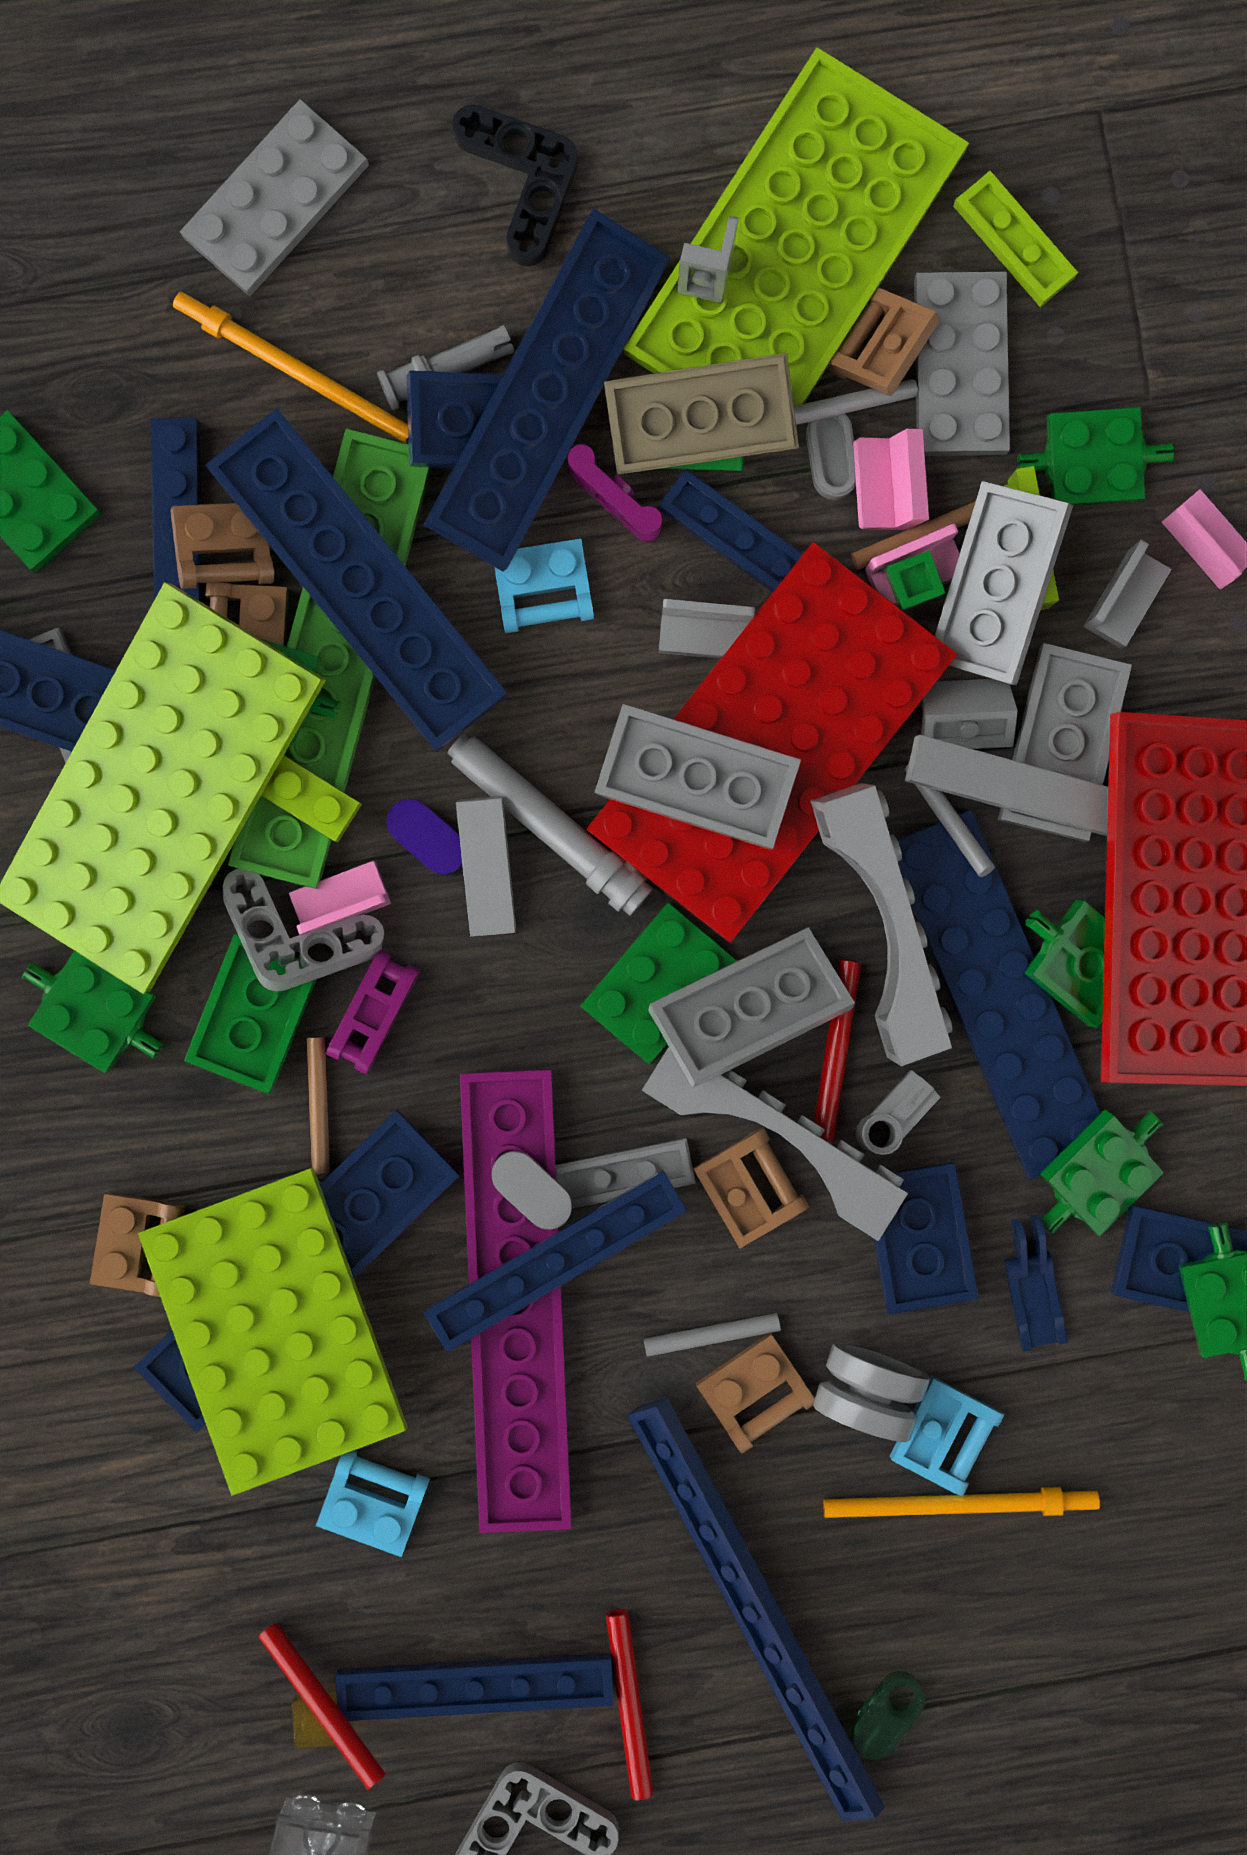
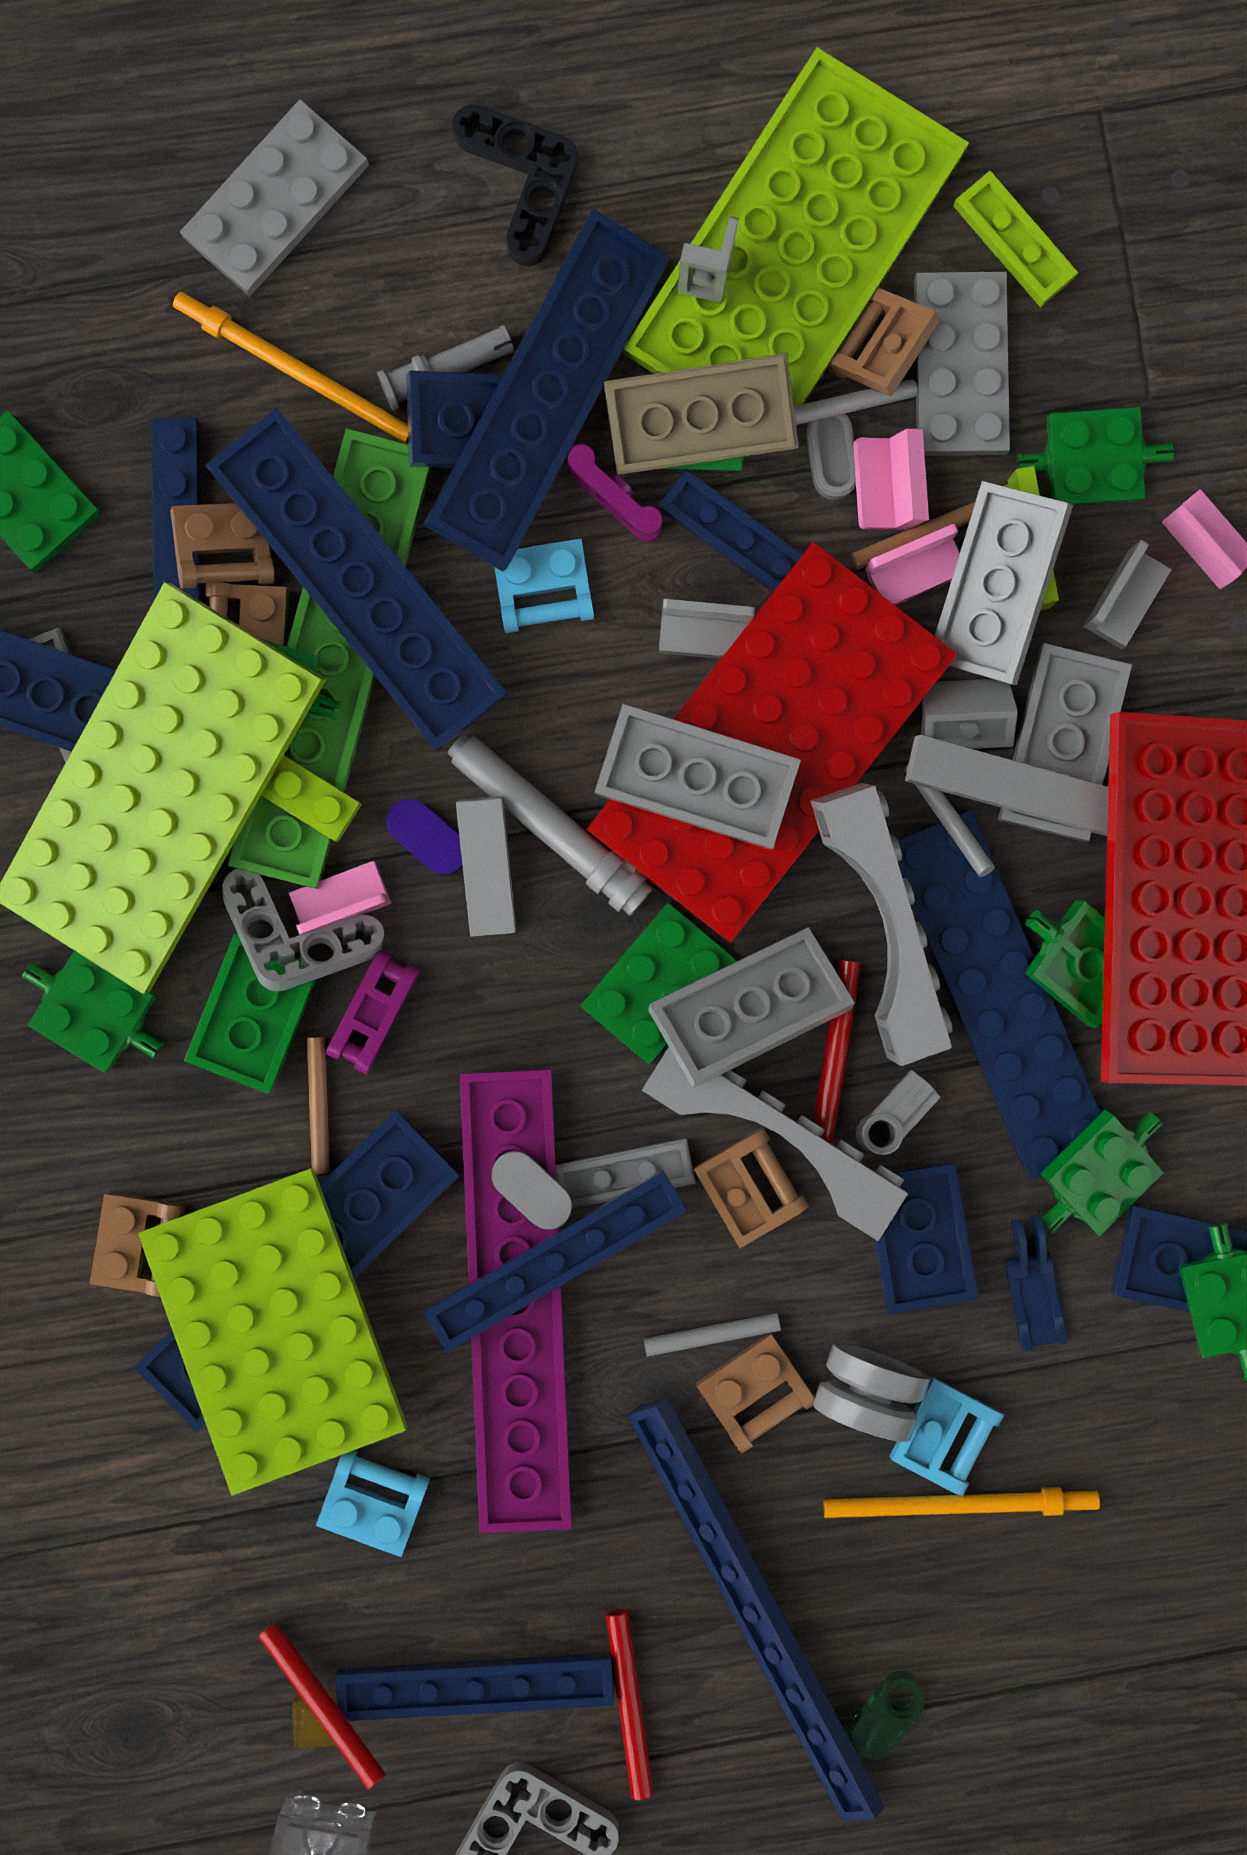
(914, 580): green plate -> none

